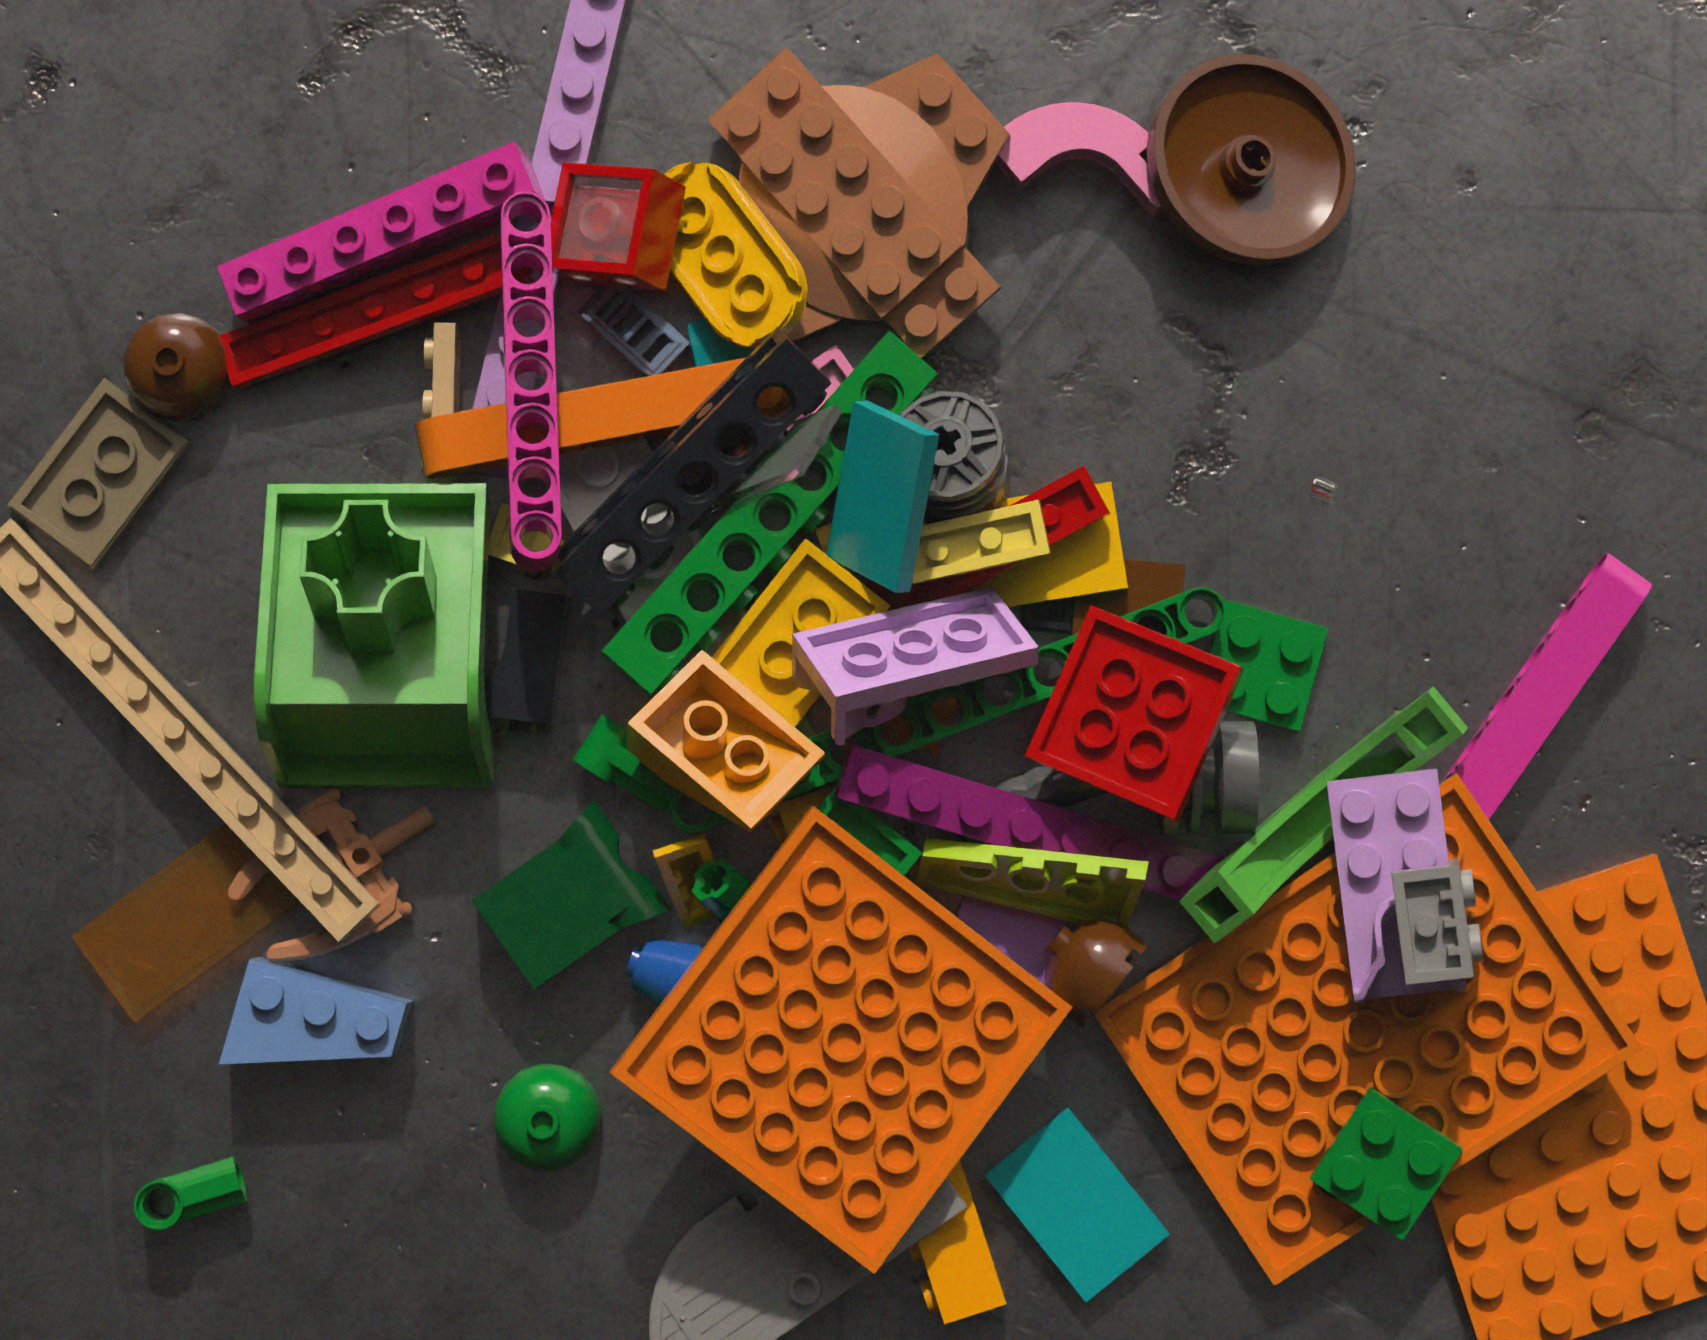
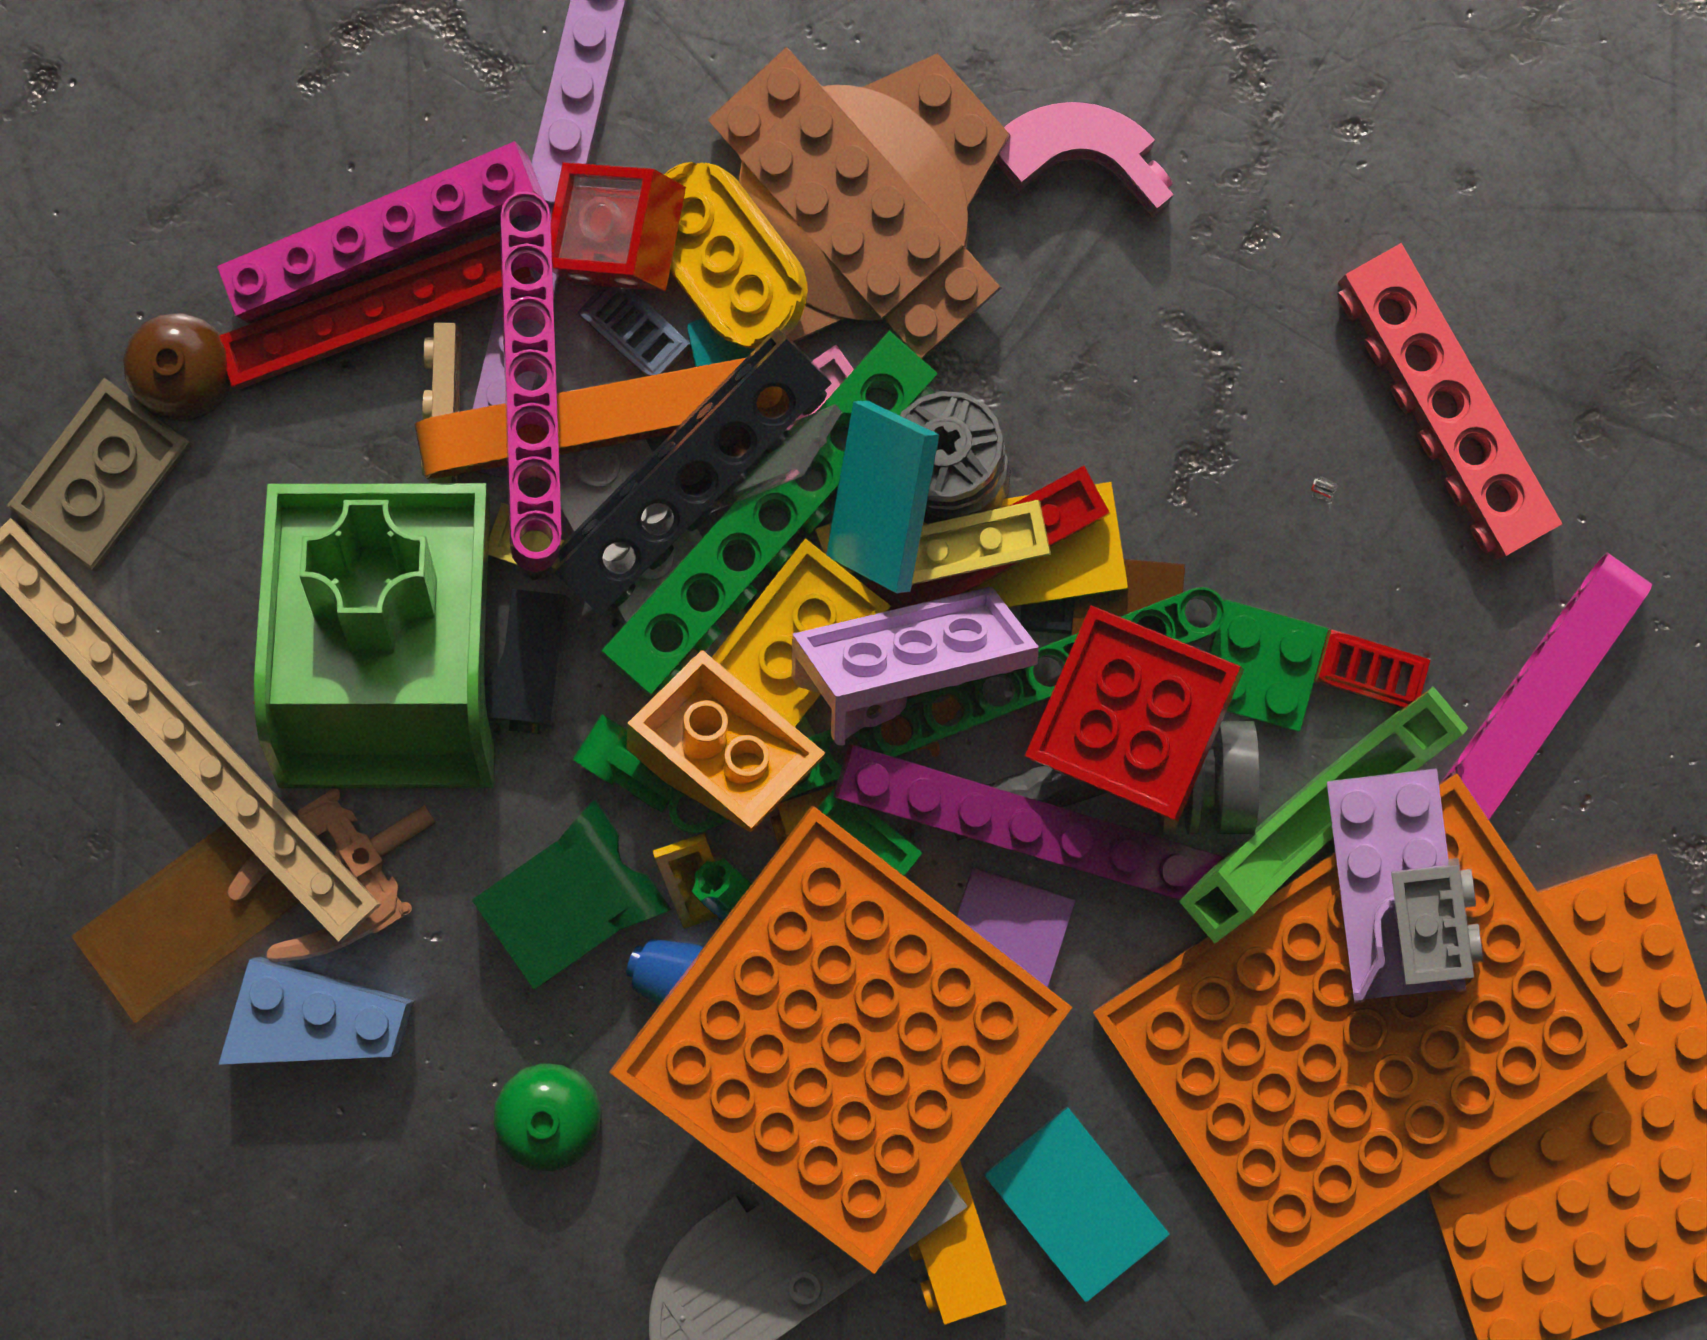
(195, 1193): green piece -> none
(1035, 880): lime wing -> none
(1090, 964): reddish brown cylinder -> none
(1251, 159): reddish brown dish -> none
(1330, 657): none -> red slope
(1386, 1163): green plate -> none
(1450, 371): none -> coral brick

